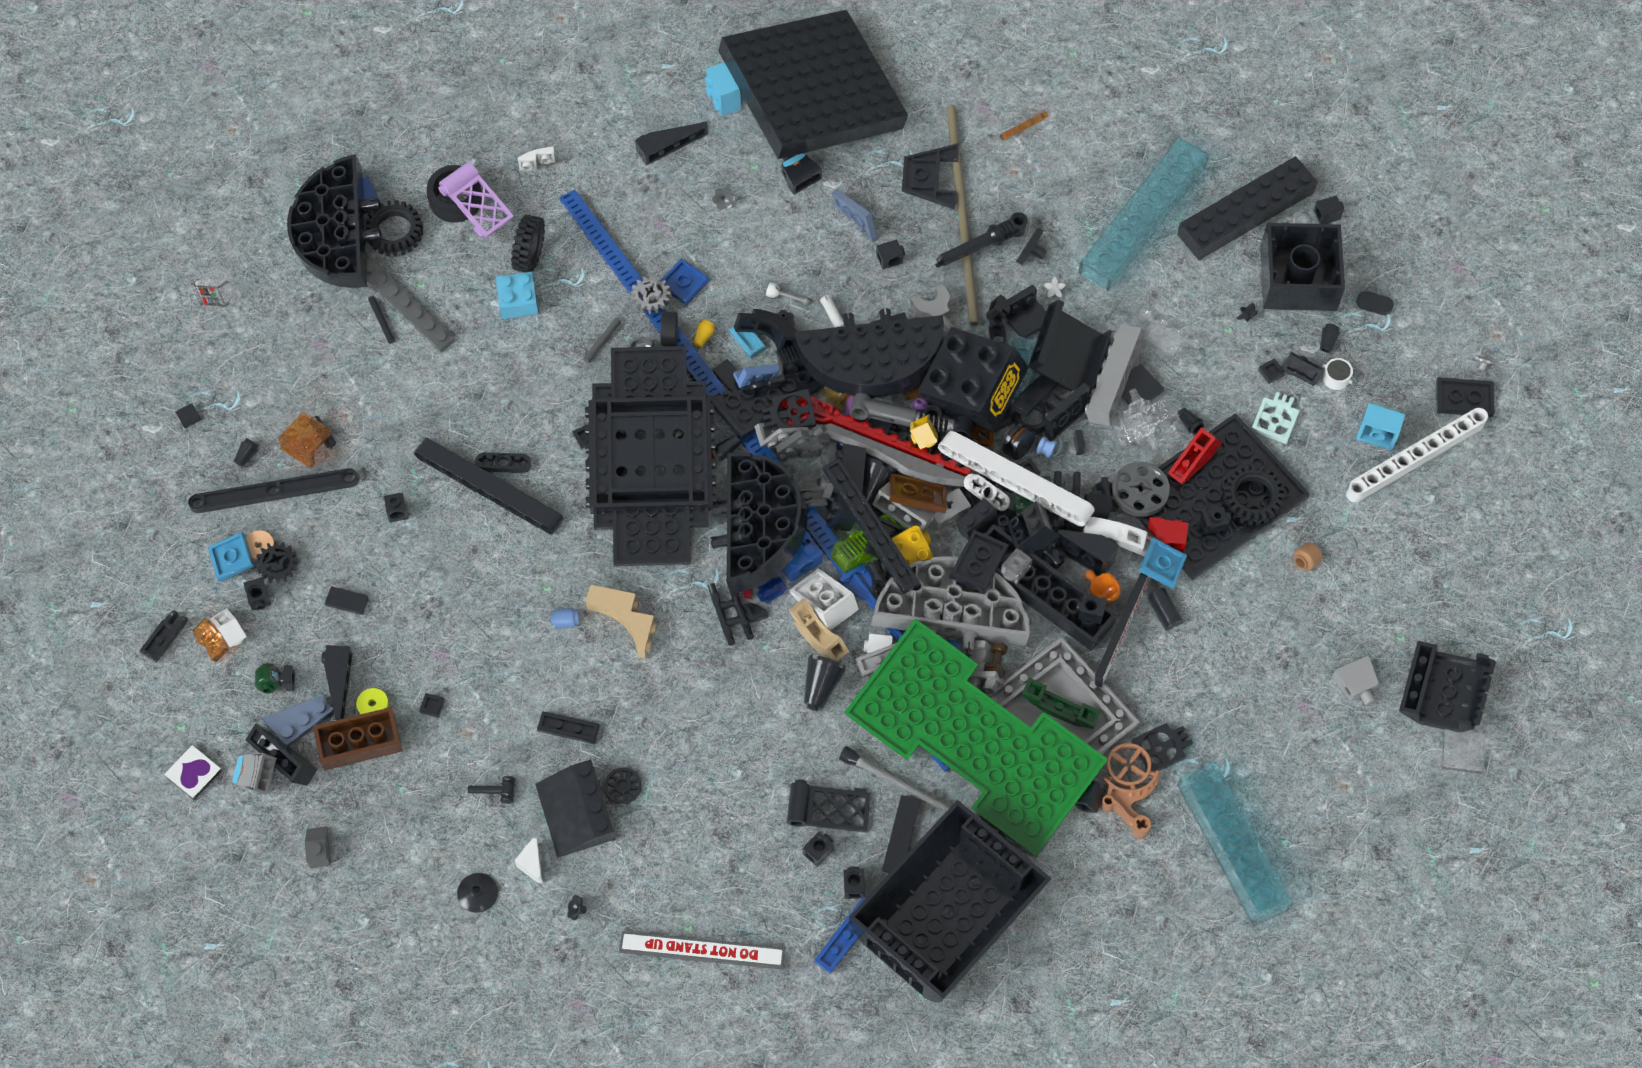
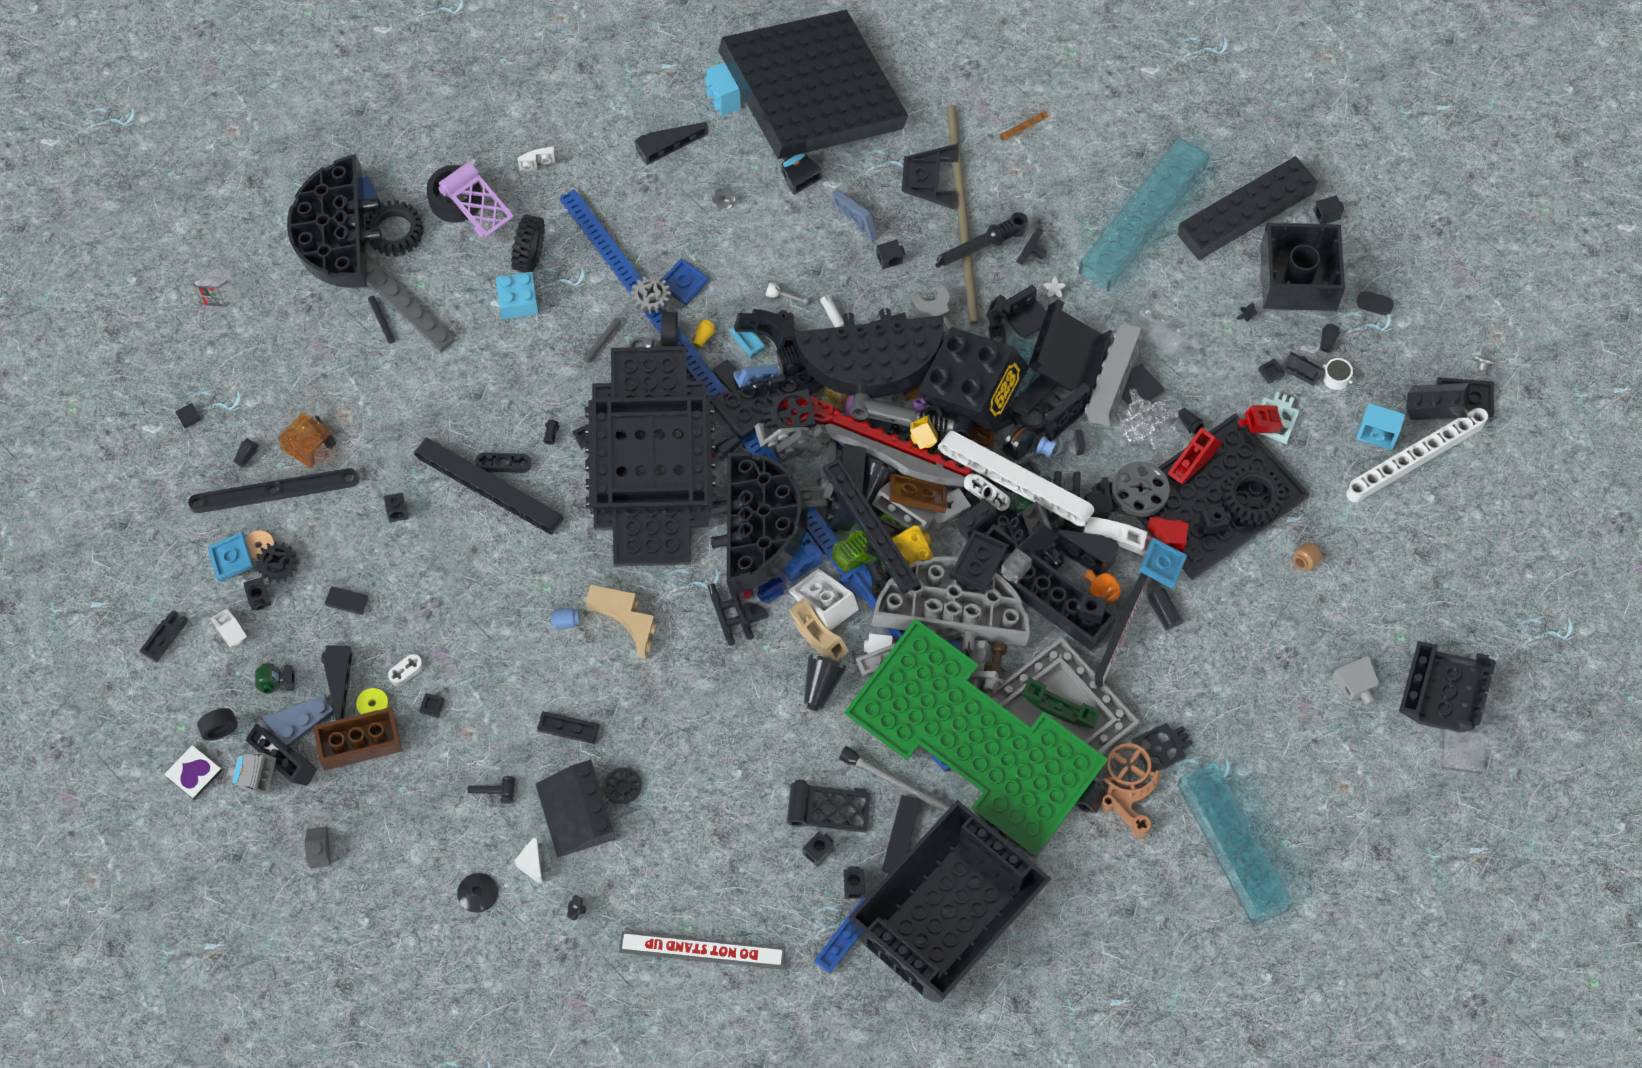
(211, 638): clear orange slope -> none
(217, 724): none -> black tyre
(406, 671): none -> white beam
(551, 430): none -> black pin
(1262, 419): none -> red piece
(1438, 401): none -> black slope

